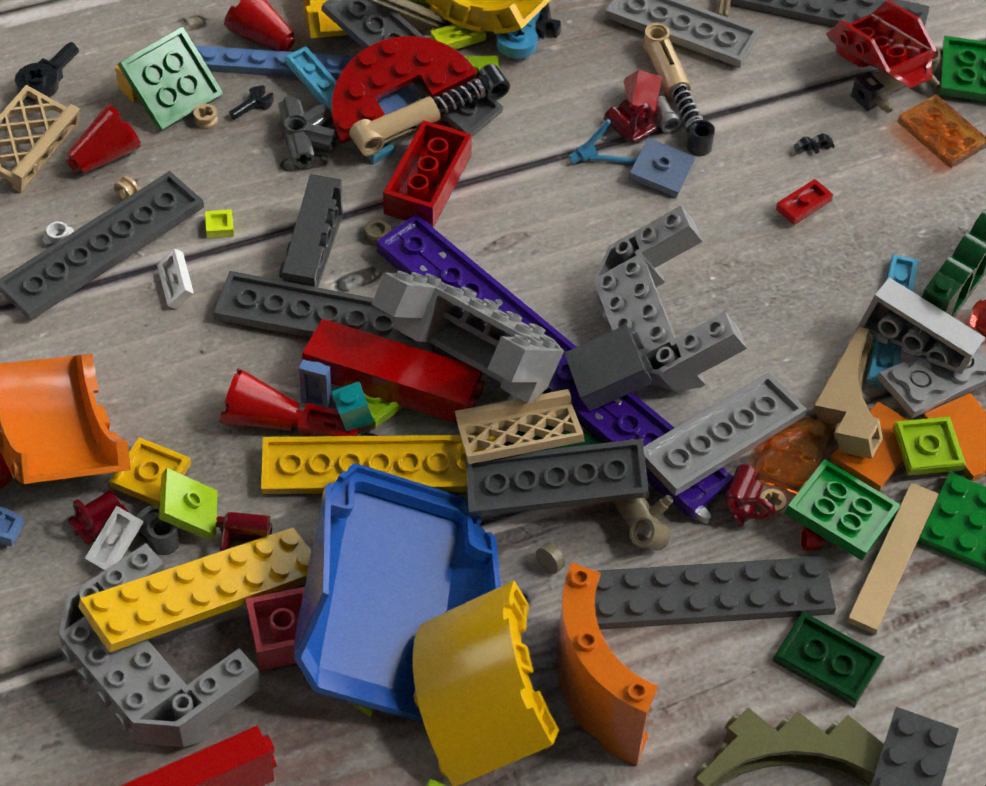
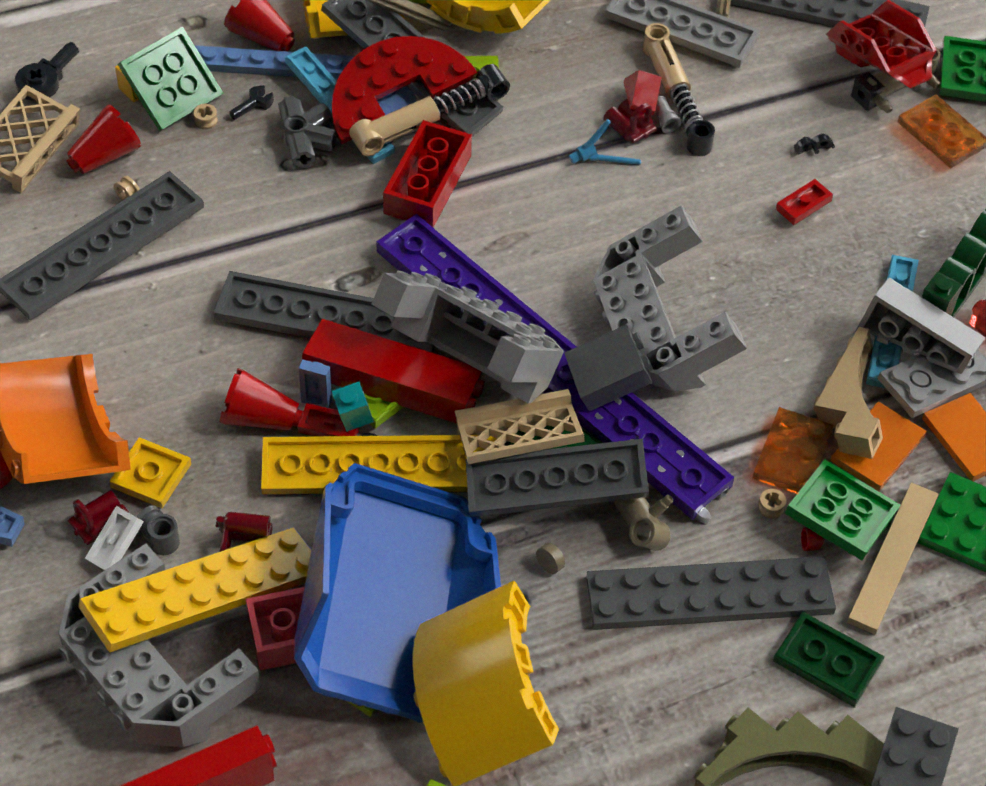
(56, 231): white plate -> none
(175, 279): white plate -> none
(188, 504): lime plate -> none
(219, 223): neon yellow tile -> none
(314, 231): dark grey wedge -> none
(375, 230): dark tan tile -> none
(457, 36): neon yellow plate -> none
(519, 43): dark azure piece -> none
(547, 23): black bar -> none
(594, 682): orange panel -> none
(662, 167): sand blue plate -> none
(722, 433): light grey plate -> none
(744, 496): dark red piece -> none
(929, 446): lime plate -> none

